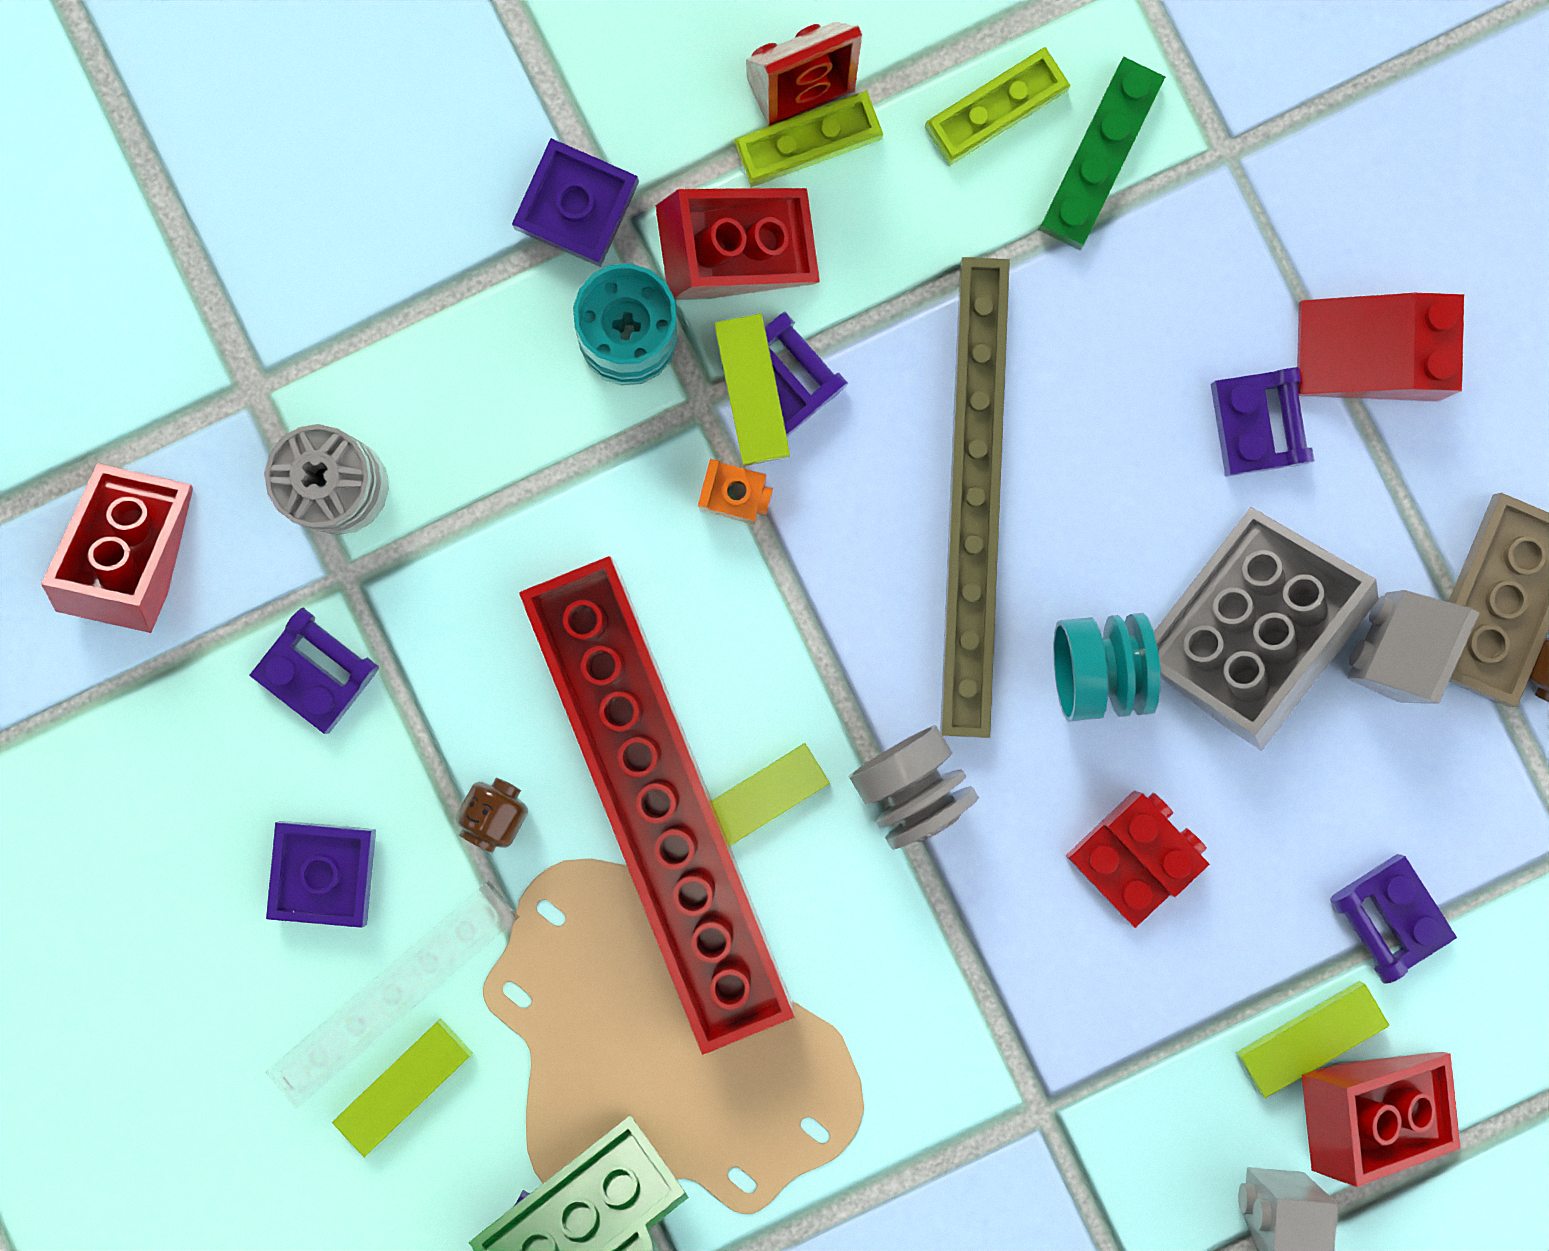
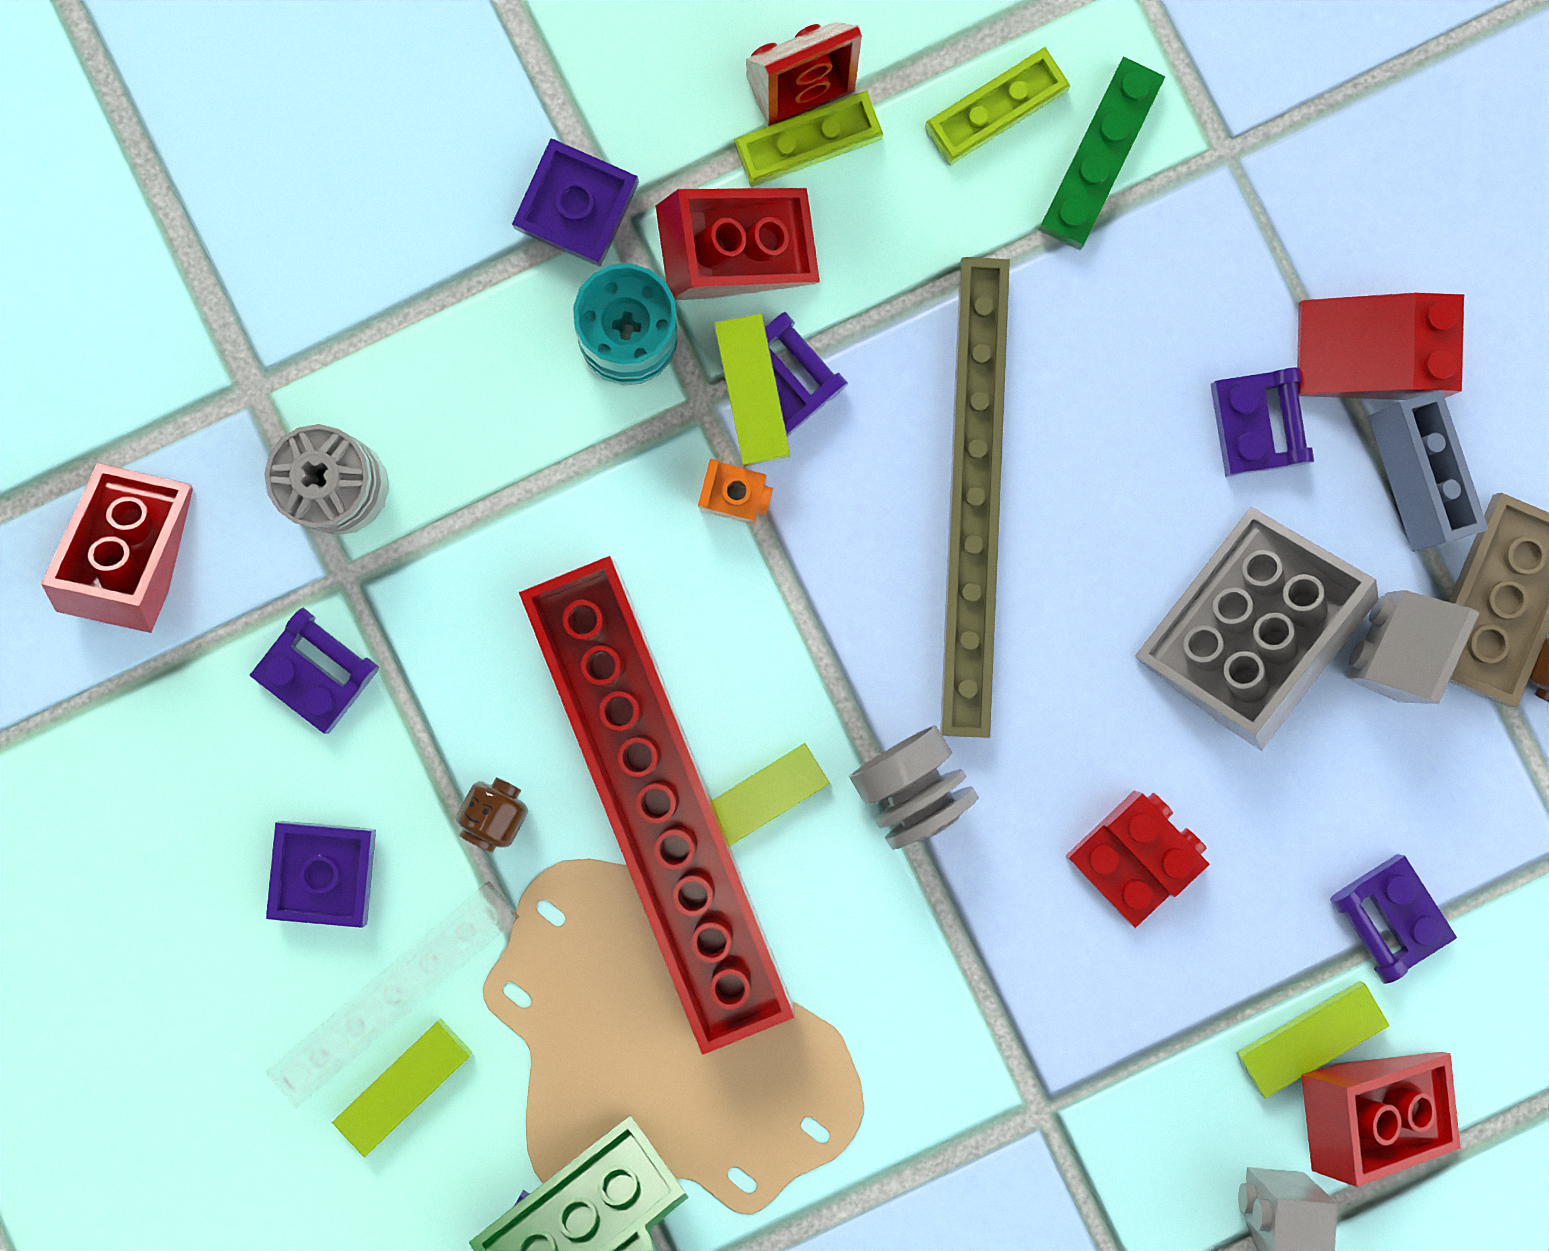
(1116, 666): teal wheel -> none
(1427, 471): none -> sand blue brick

